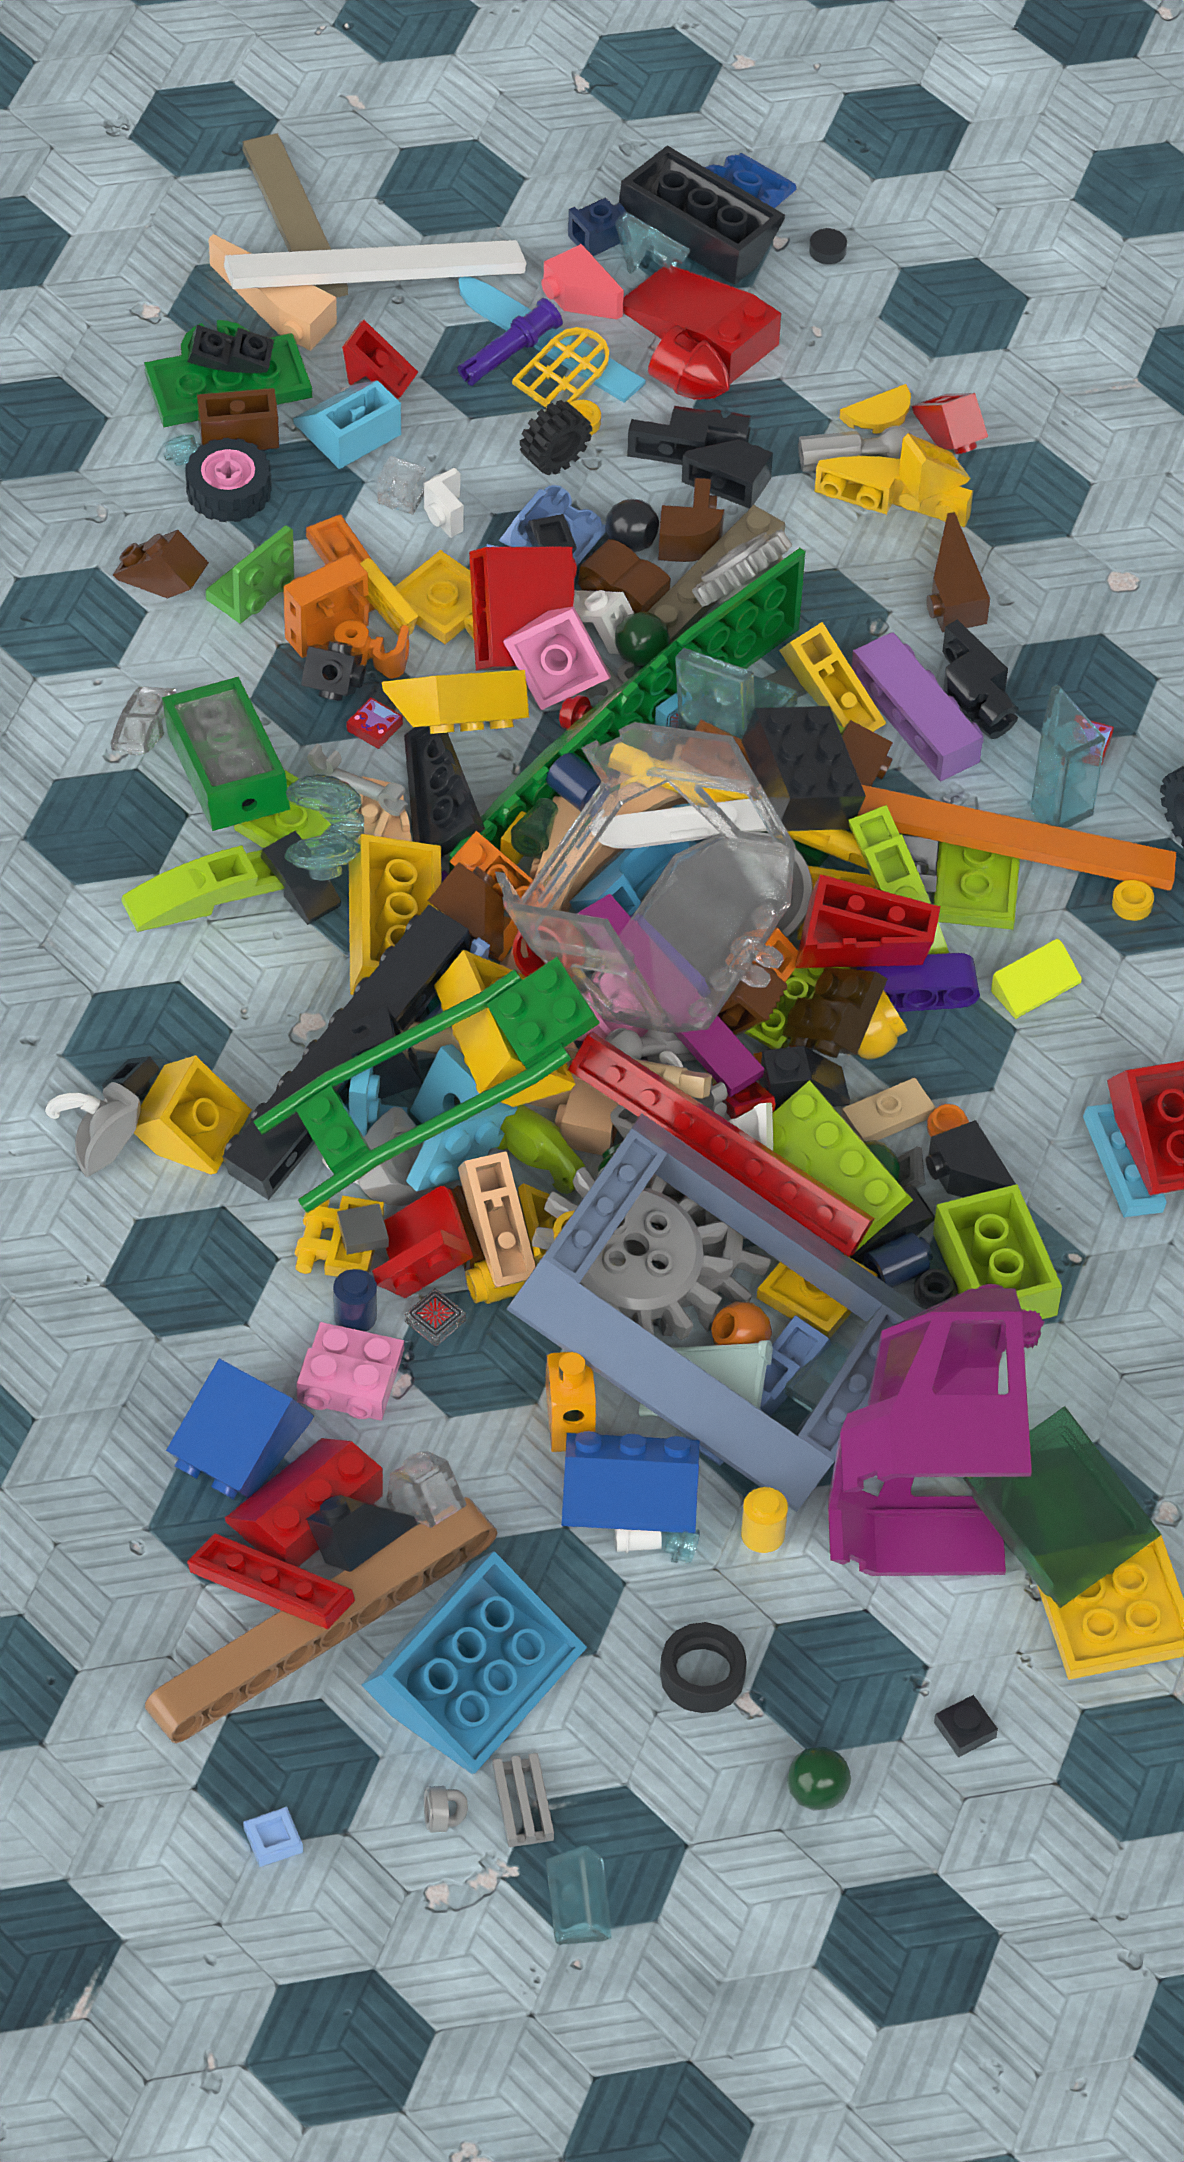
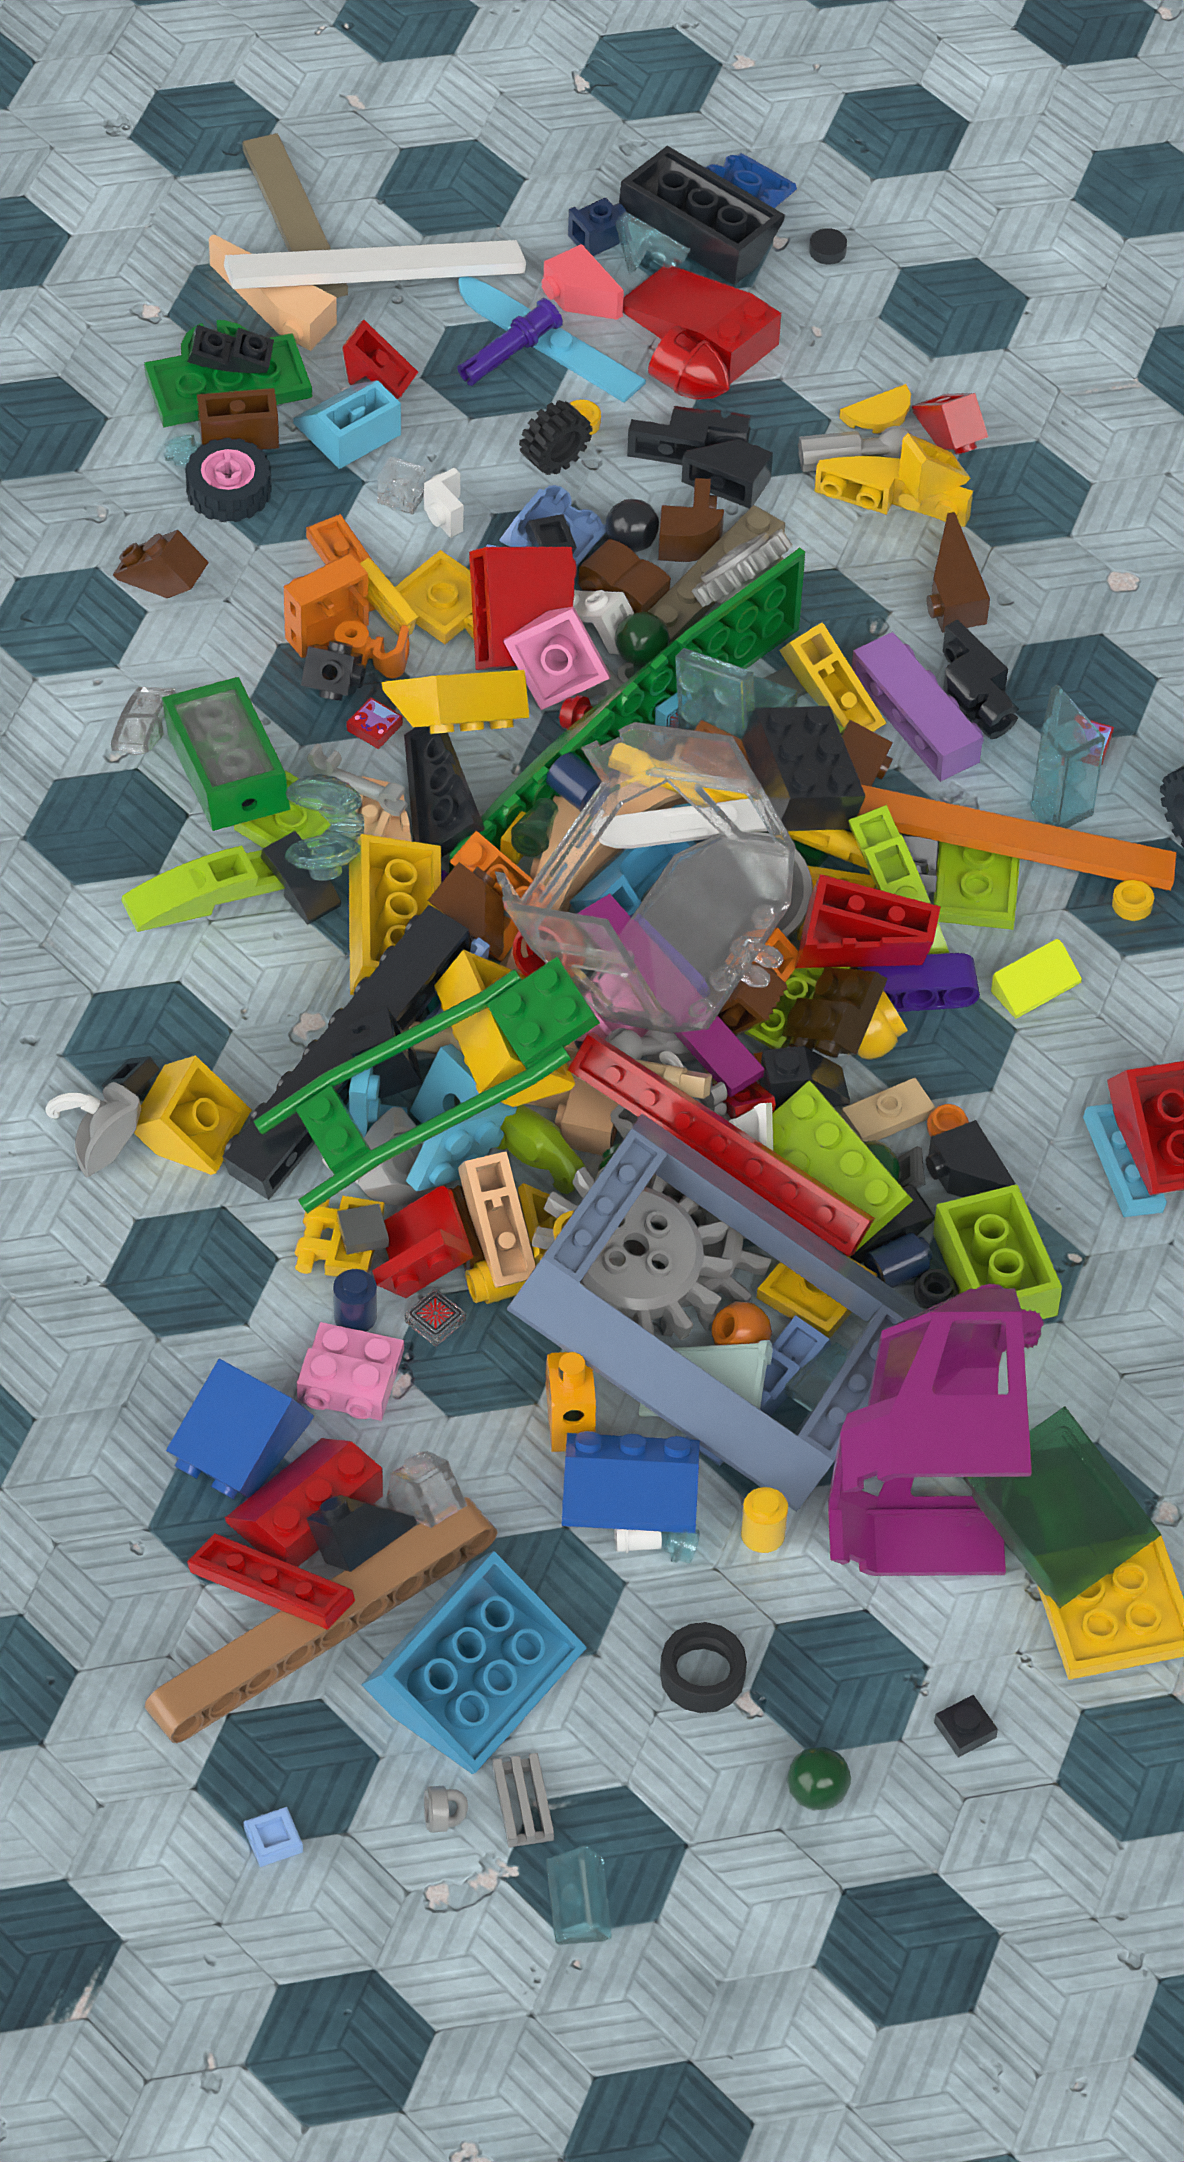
(255, 578): bright green bracket -> none
(568, 351): yellow window -> none

